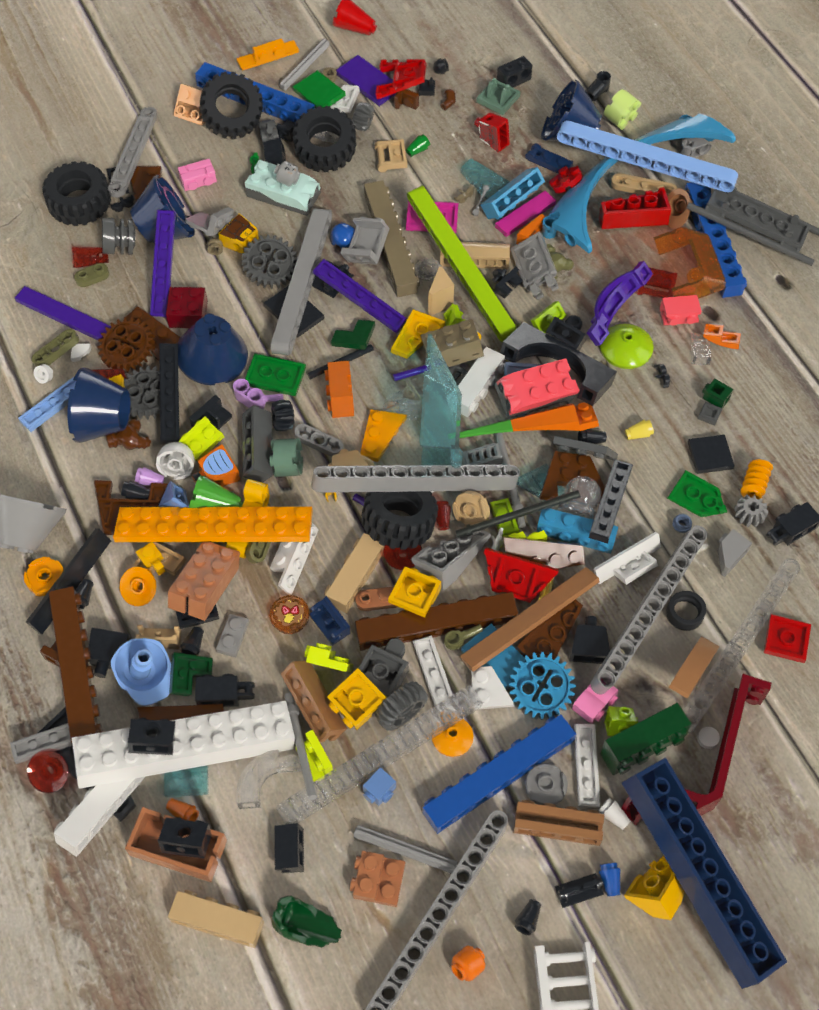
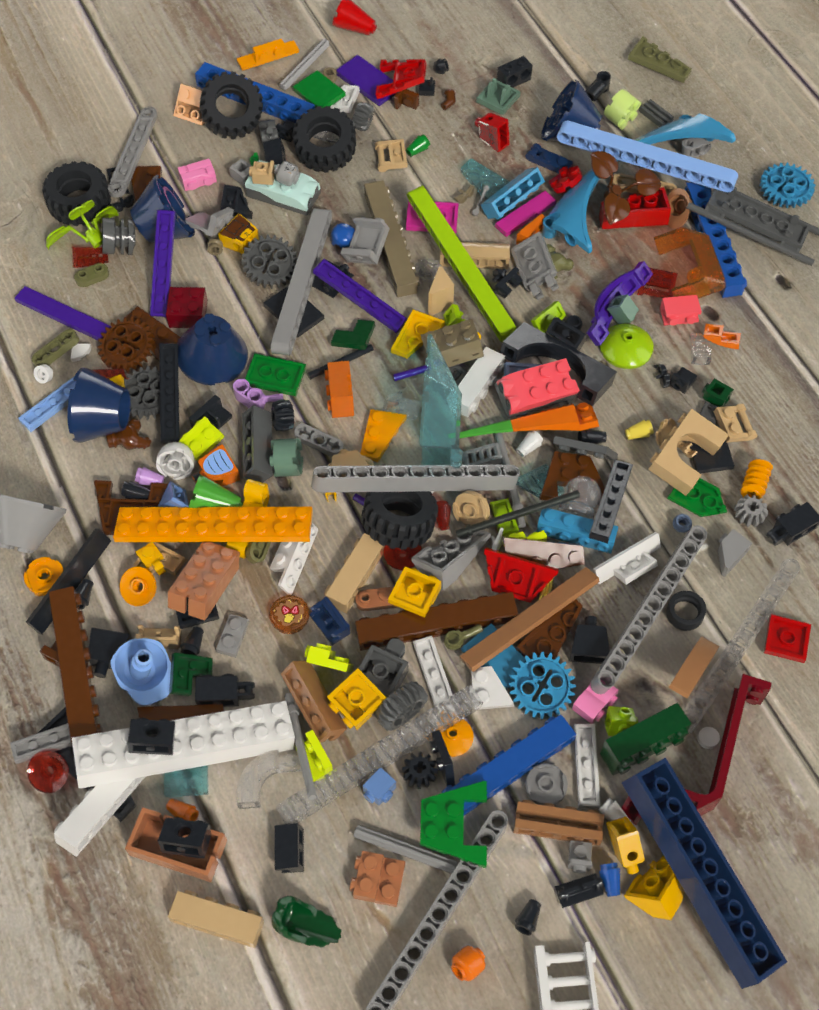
(93, 234): none -> lime plant
(233, 198): none -> black wing
(240, 171): none -> light grey brick
(262, 173): none -> tan brick
(412, 766): none -> black gear
(443, 758): none -> black wing
(444, 823): none -> green wing
(529, 443): none -> white cone
(580, 856): none -> light grey bracket
(615, 207): none -> reddish brown plant
(623, 309): none -> sand green brick
(626, 844): none -> yellow torso
(652, 58): none -> olive wing
(656, 111): none -> dark grey tile
(662, 434): none -> tan piece
(670, 466): none -> tan arch
(683, 380): none -> black bracket
(729, 423): none -> tan plate
(787, 185): none -> dark azure gear

